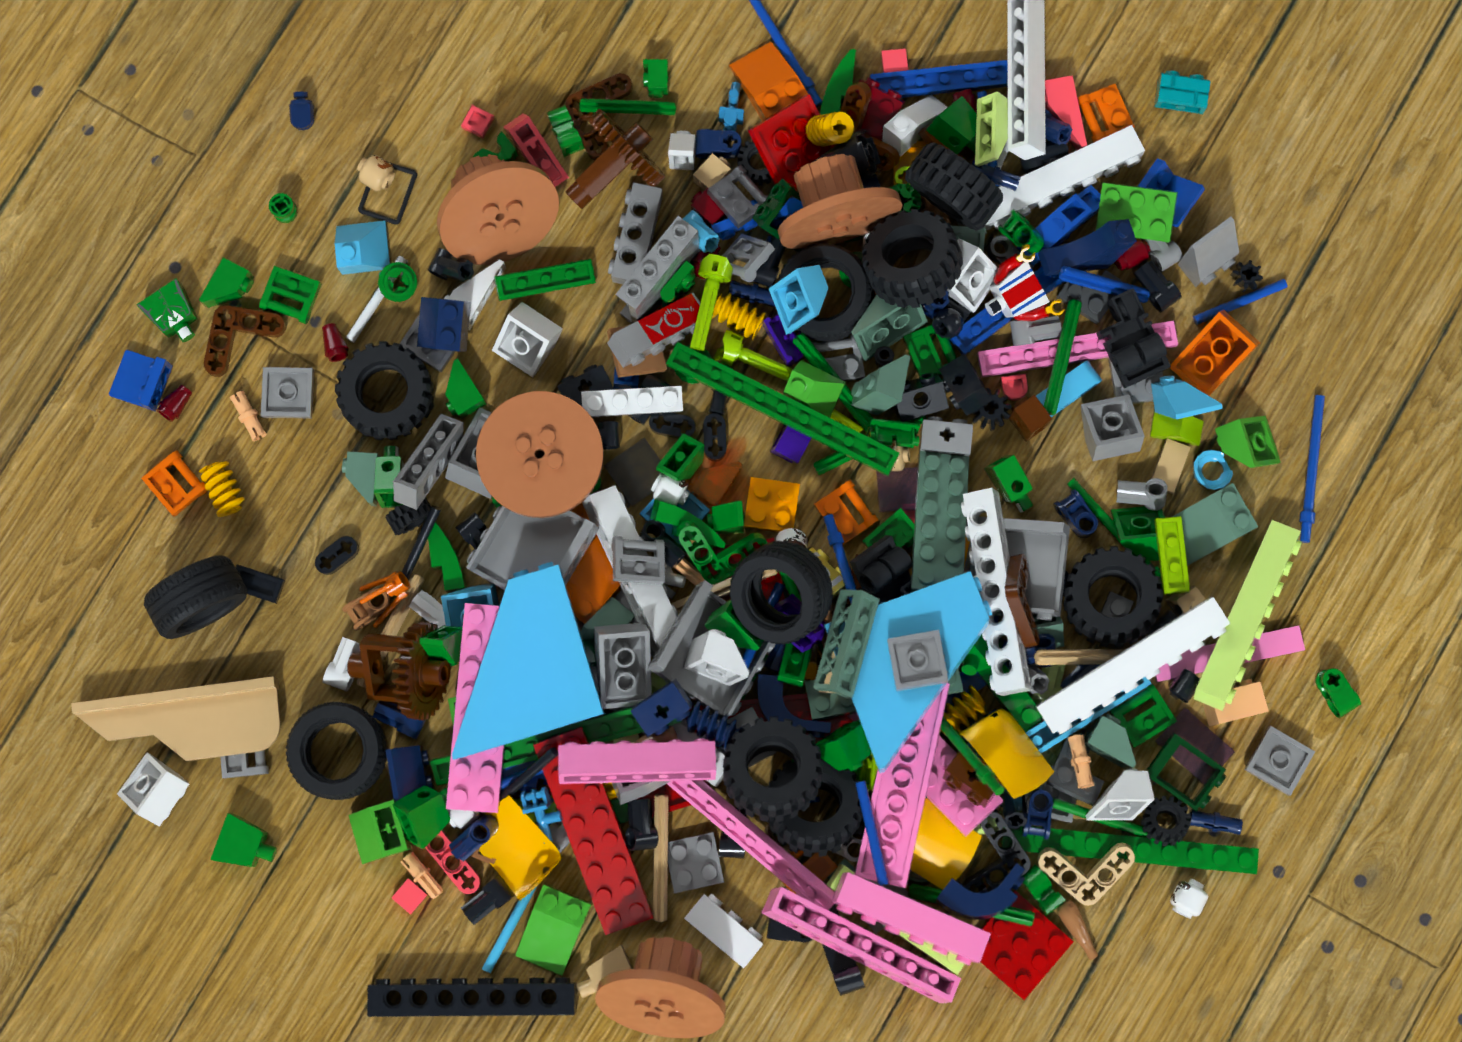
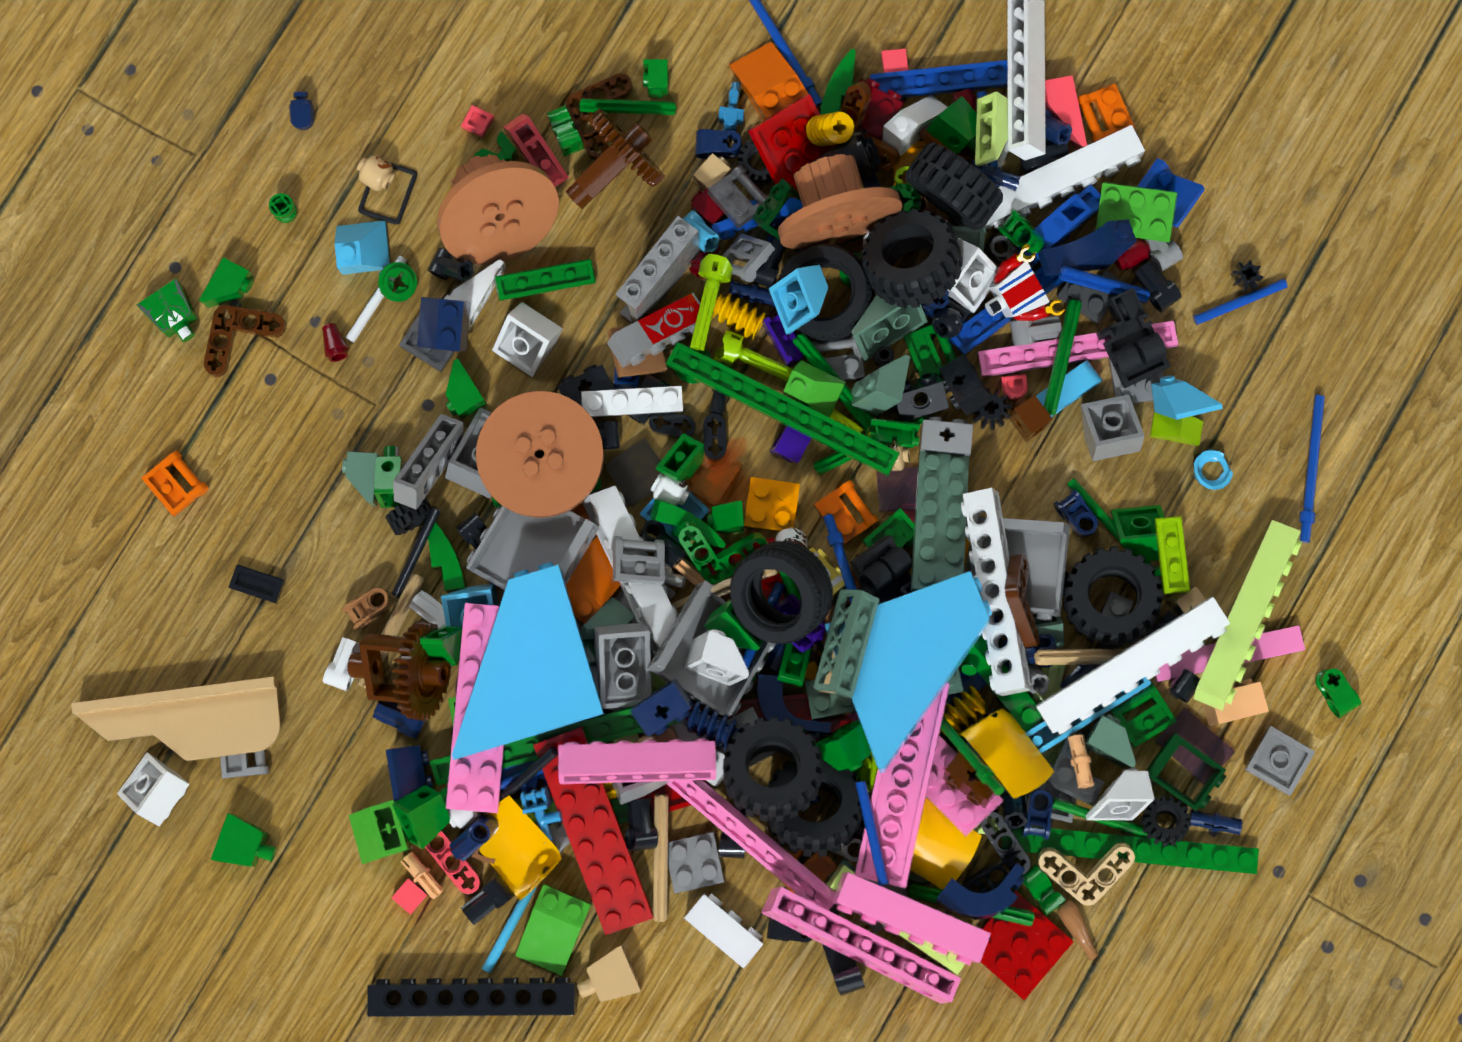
(140, 380): blue bracket -> none
(174, 403): dark red cone -> none
(195, 597): black tyre -> none
(221, 488): yellow piece -> none
(248, 415): light nougat pin -> none
(287, 392): light grey plate -> none
(293, 287): green plate -> none
(300, 746): black tyre -> none
(341, 559): black beam -> none
(361, 368): black tyre -> none
(395, 584): orange plant -> none
(639, 196): light grey brick -> none
(662, 992): nougat piece -> none
(680, 282): green plate -> none
(682, 150): white slope -> none
(917, 660): light grey plate -> none
(1003, 474): green torso -> none
(1143, 493): light grey piece -> none
(1171, 463): tan tile -> none
(1182, 92): teal brick -> none
(1189, 898): white head -> none
(1211, 254): light grey slope -> none
(1214, 353): orange slope -> none
(1215, 522): sand green slope -> none
(1248, 441): bright green slope -> none

